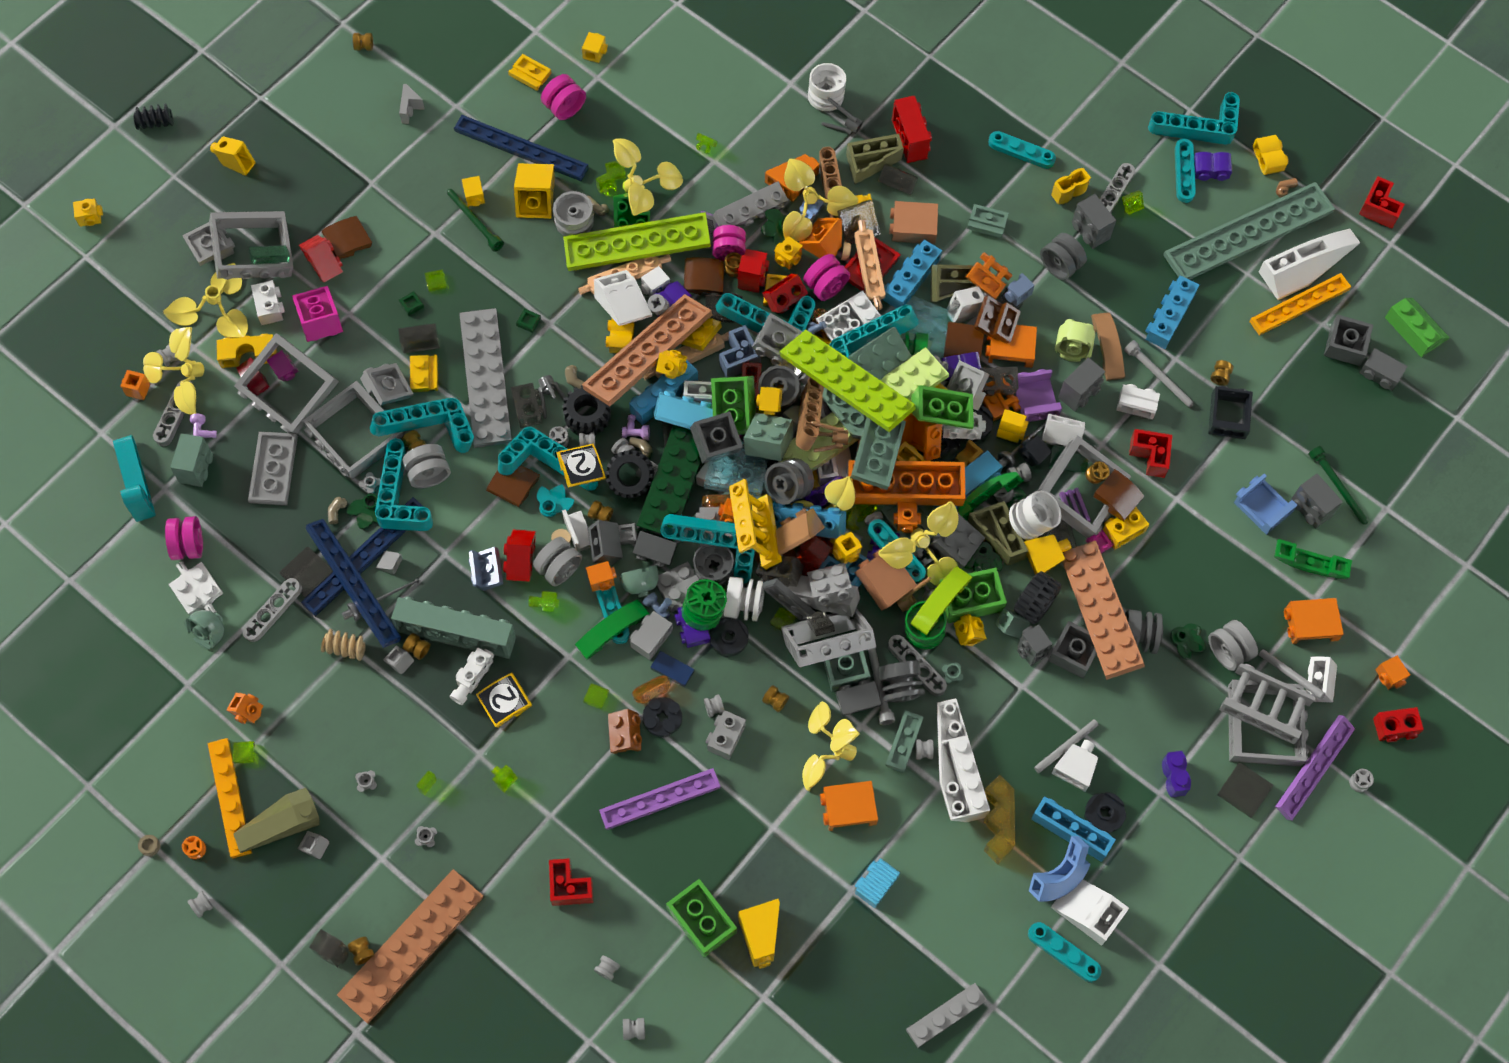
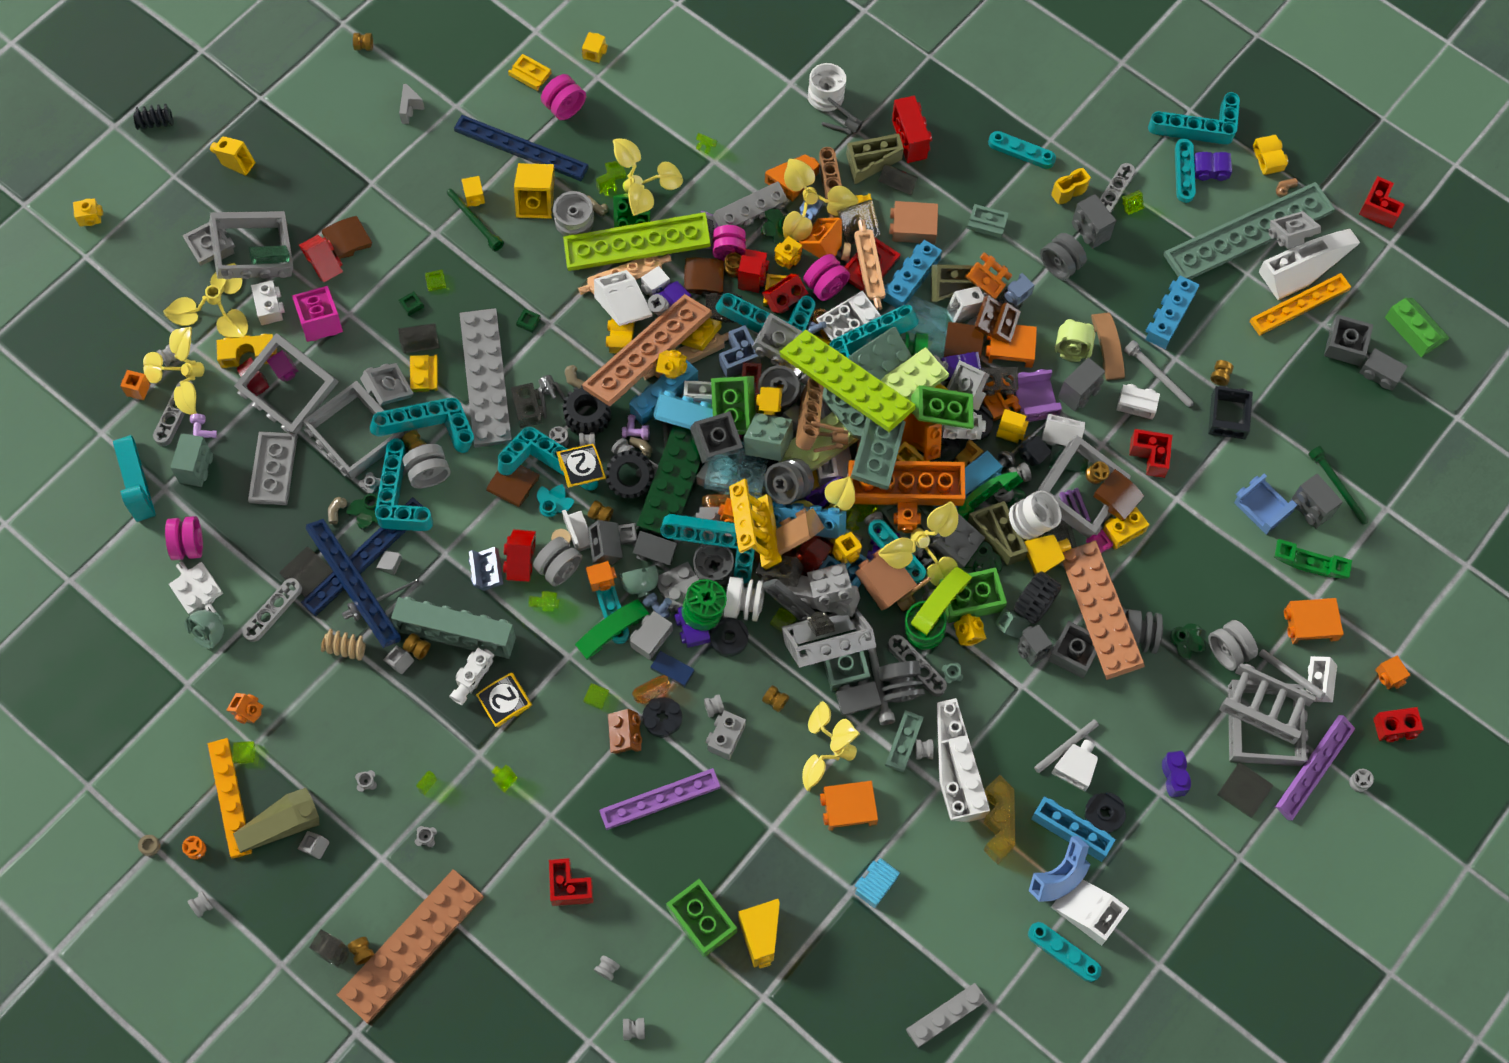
(1293, 229): none -> light grey plate

